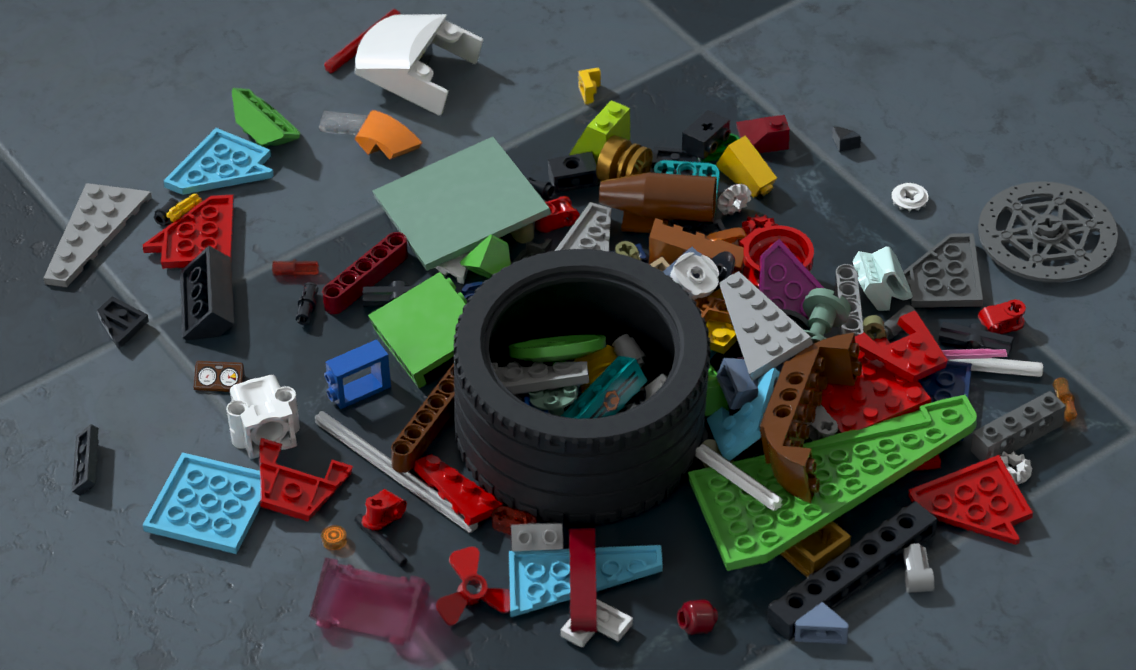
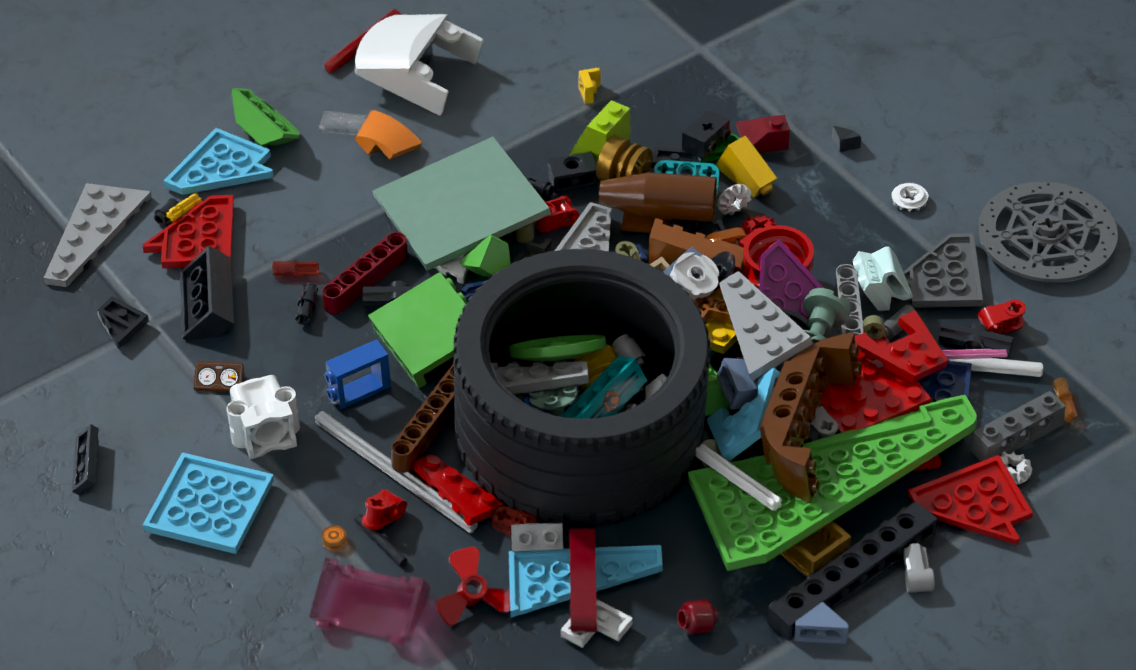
(292, 490): red wing -> none

